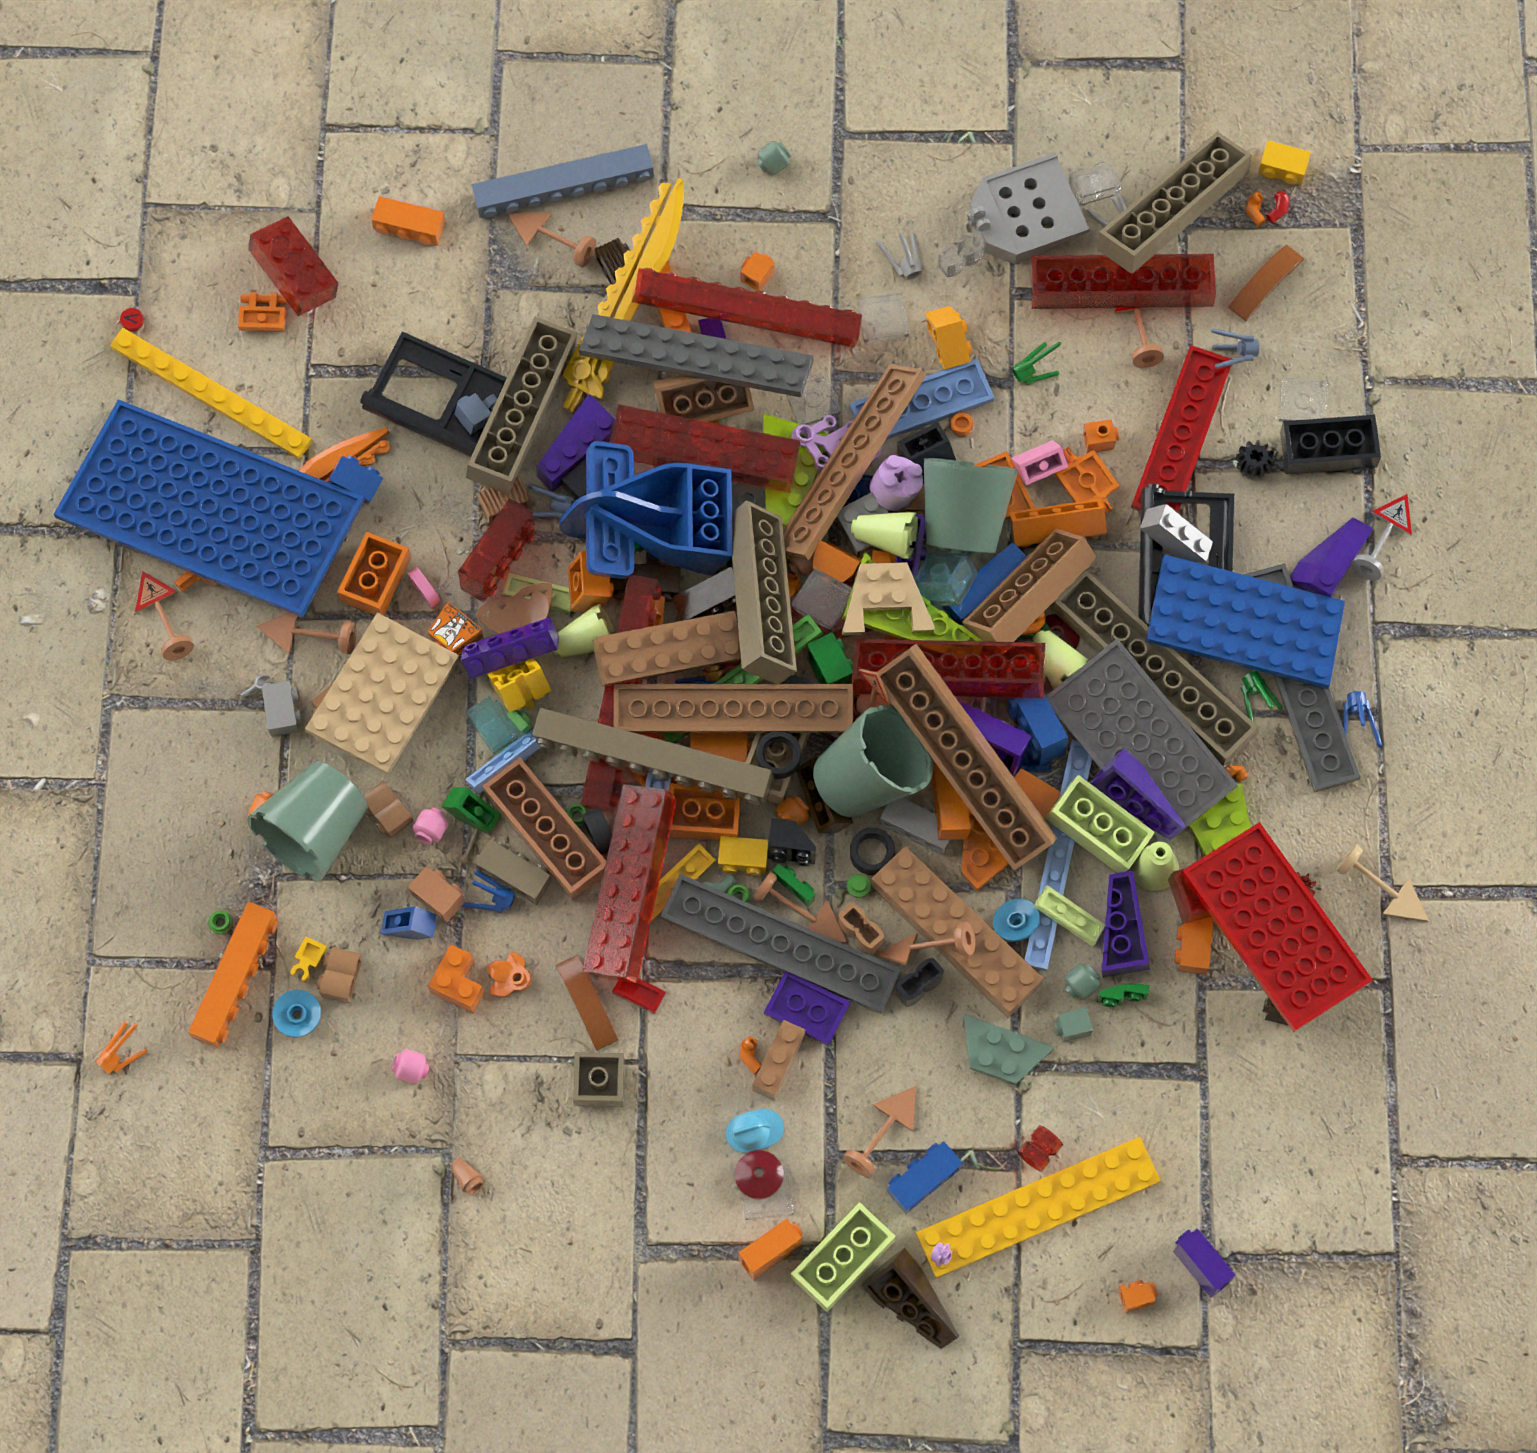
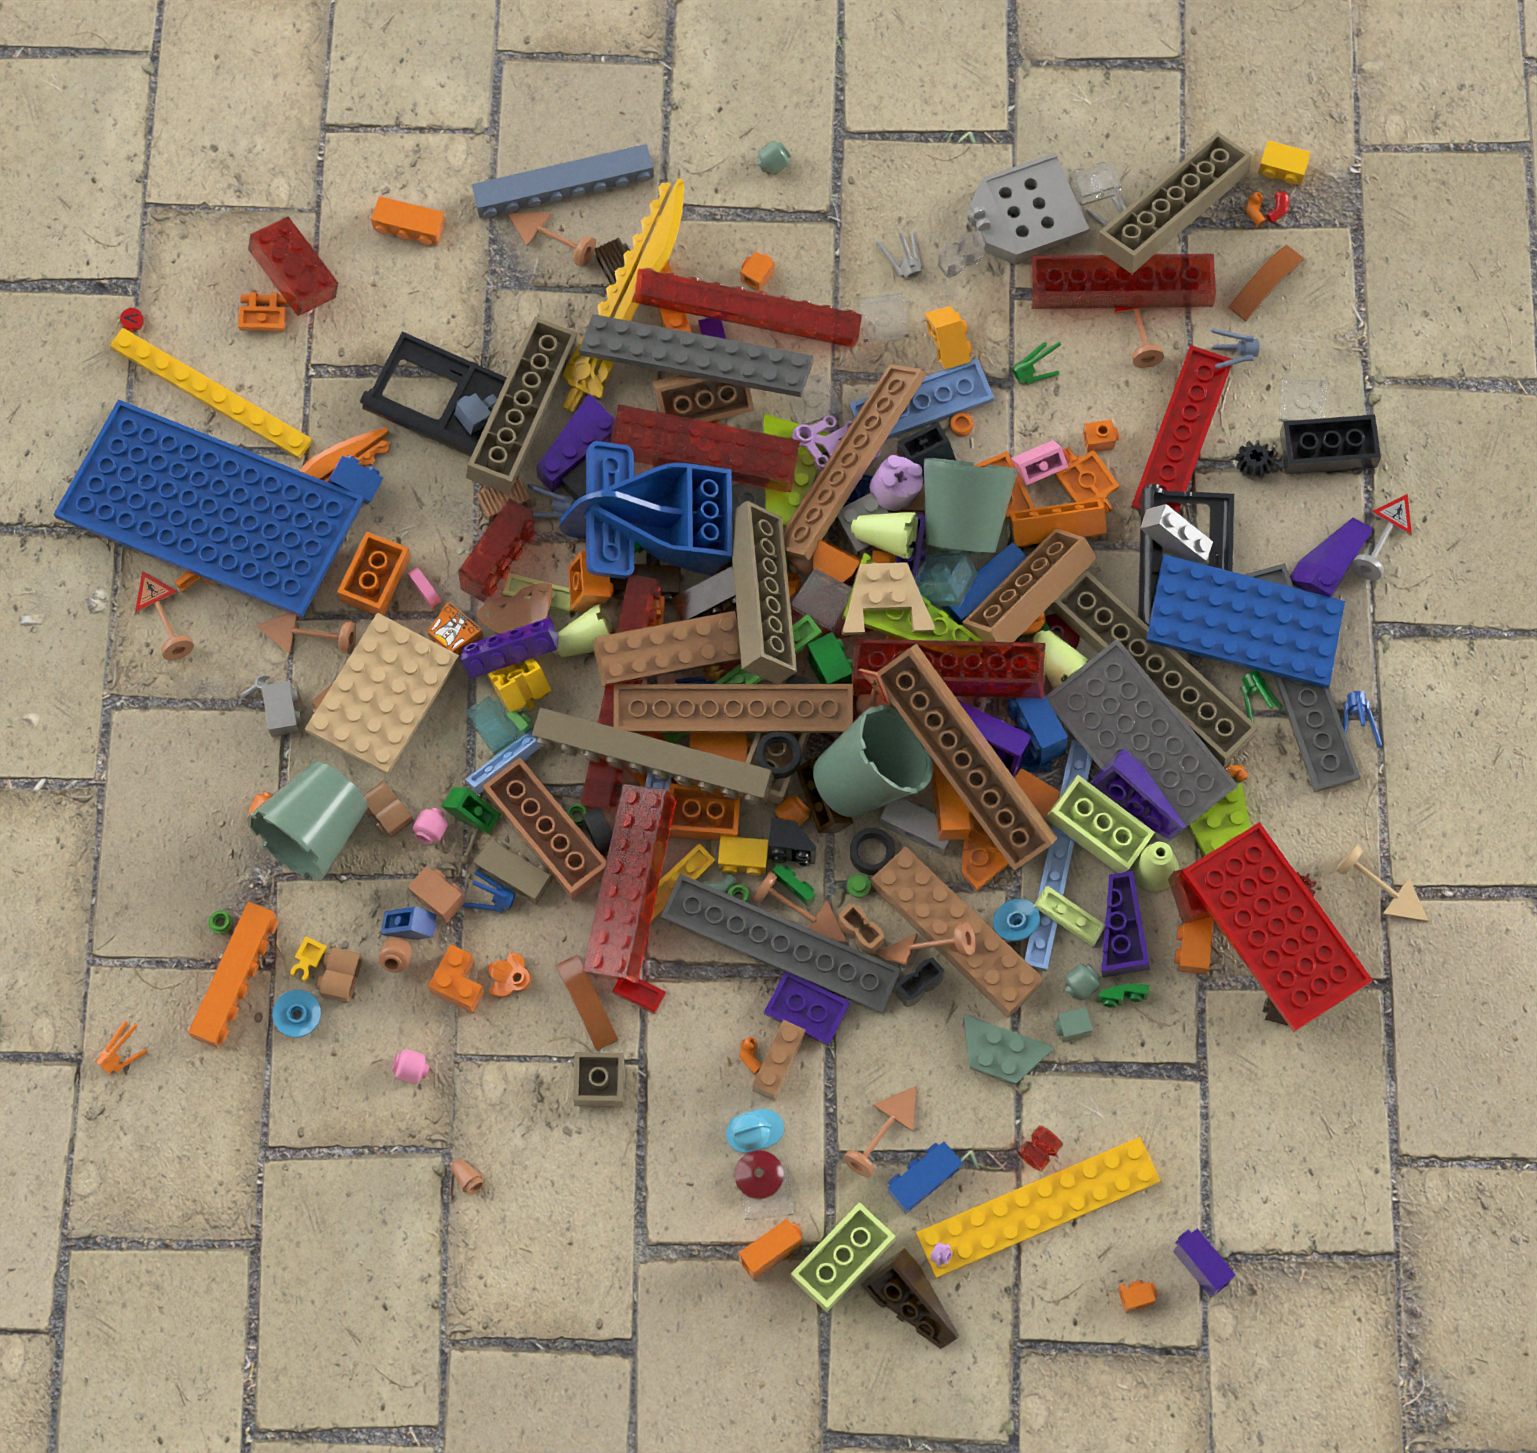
(395, 955): none -> nougat head

